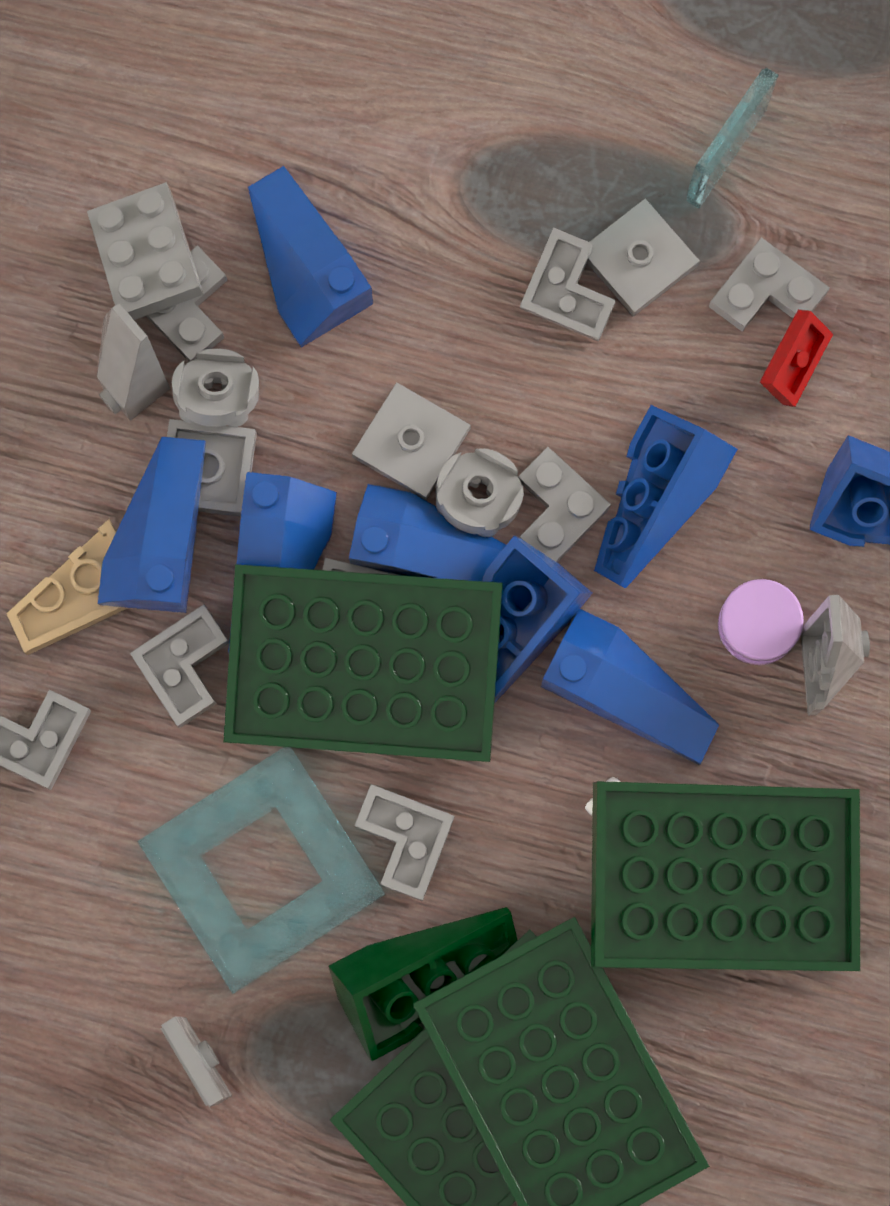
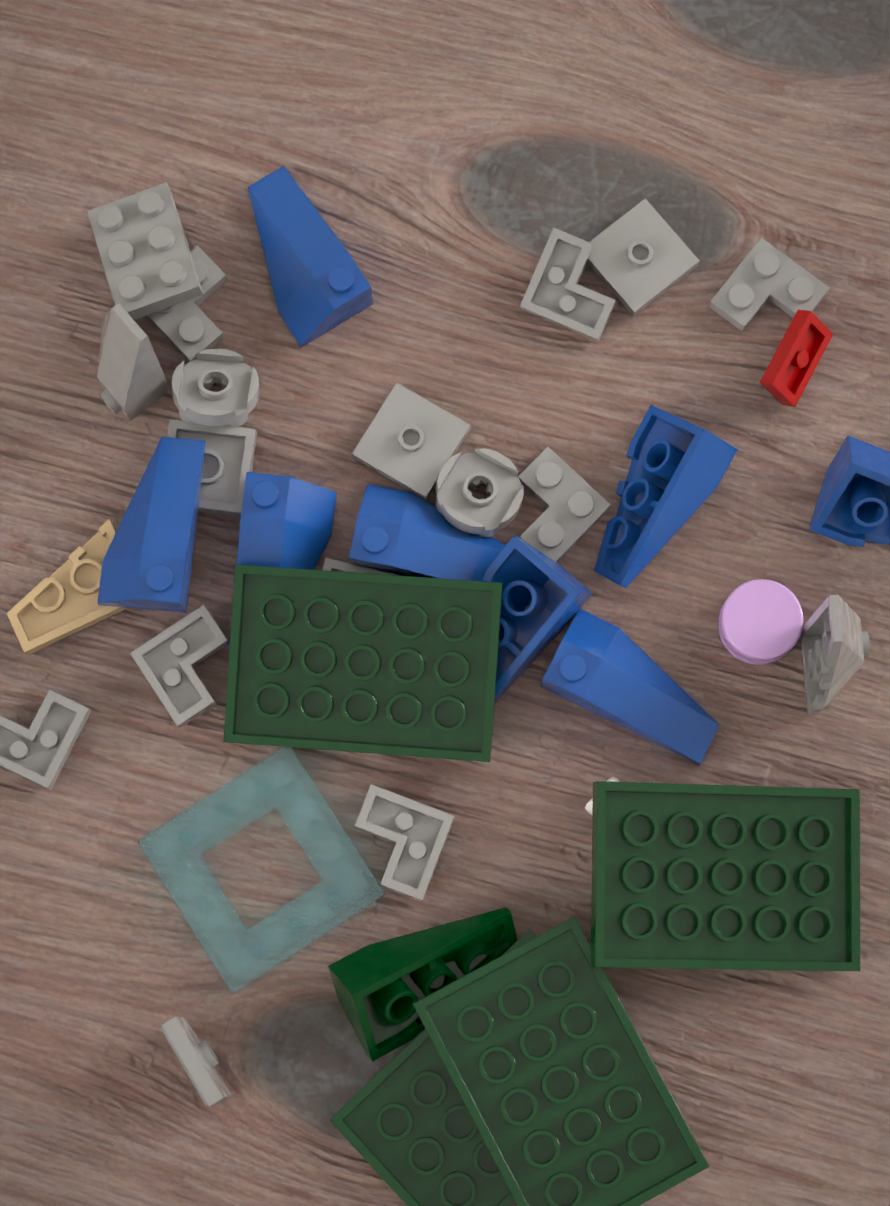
(731, 137): clear light blue tile -> none

